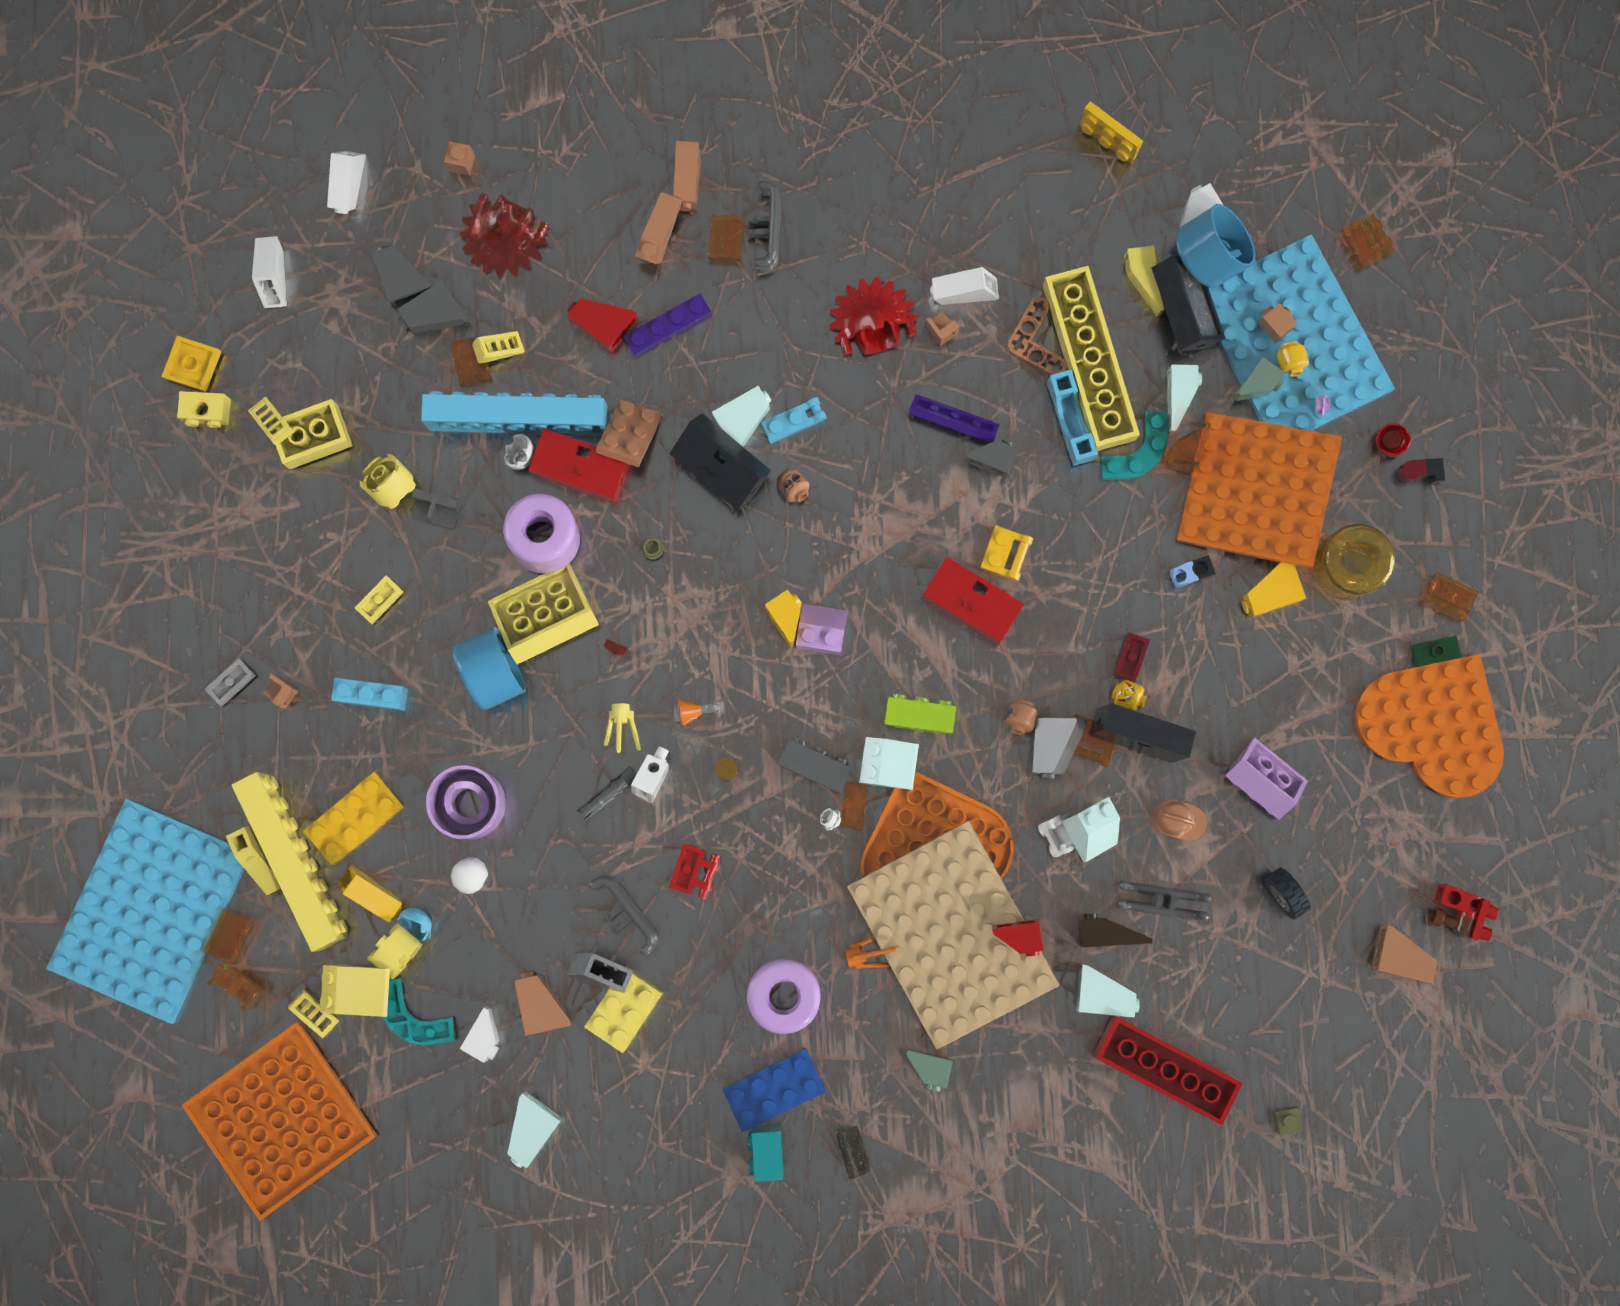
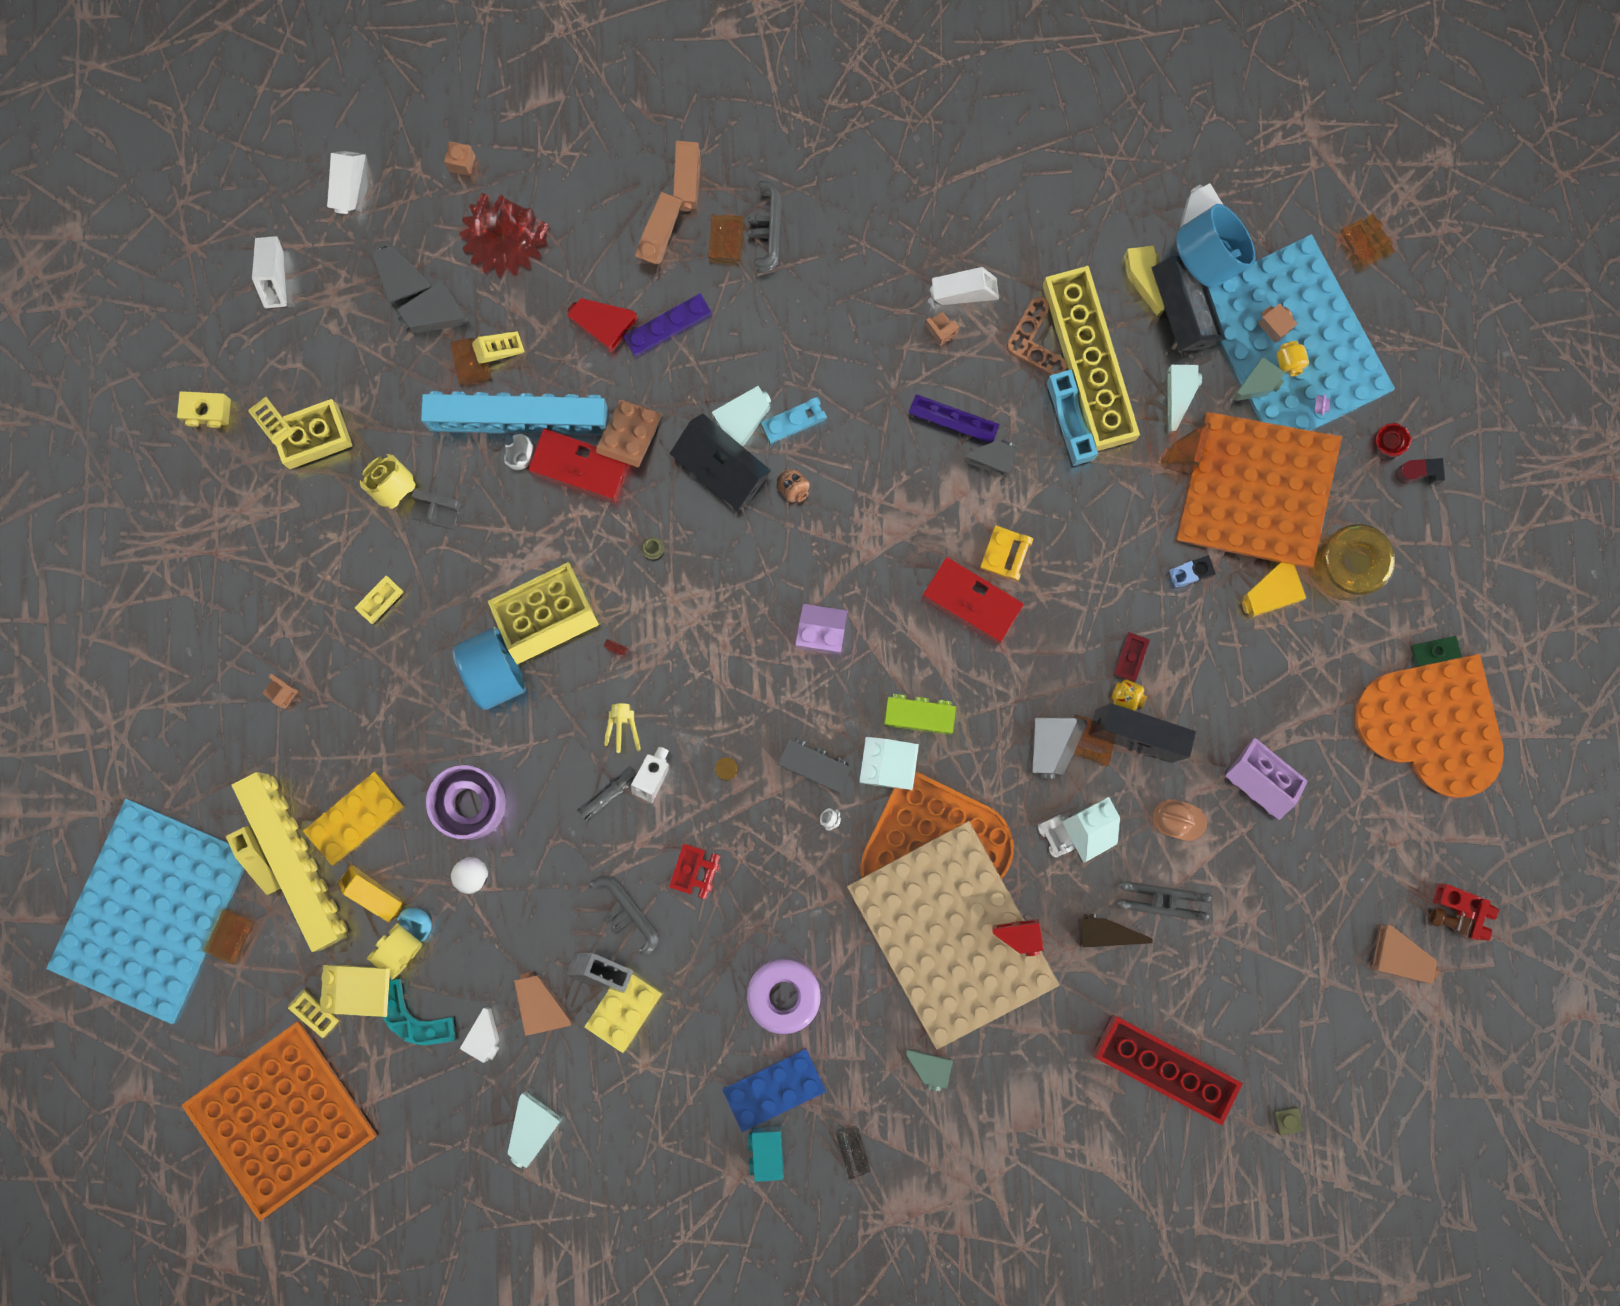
(191, 364): yellow plate -> none
(230, 682): light grey plate -> none
(237, 984): clear orange window -> none
(369, 694): medium azure brick -> none
(552, 553): lavender piece -> none
(688, 711): piece -> none
(785, 614): yellow slope -> none
(854, 805): clear orange plate -> none
(857, 956): orange plant -> none
(872, 317): red piece -> none
(1021, 717): nougat head -> none
(1103, 995): light aqua slope -> none
(1110, 133): yellow plate -> none
(1144, 459): teal plate -> none
(1287, 893): black wheel -> none
(1450, 597): clear orange plate -> none

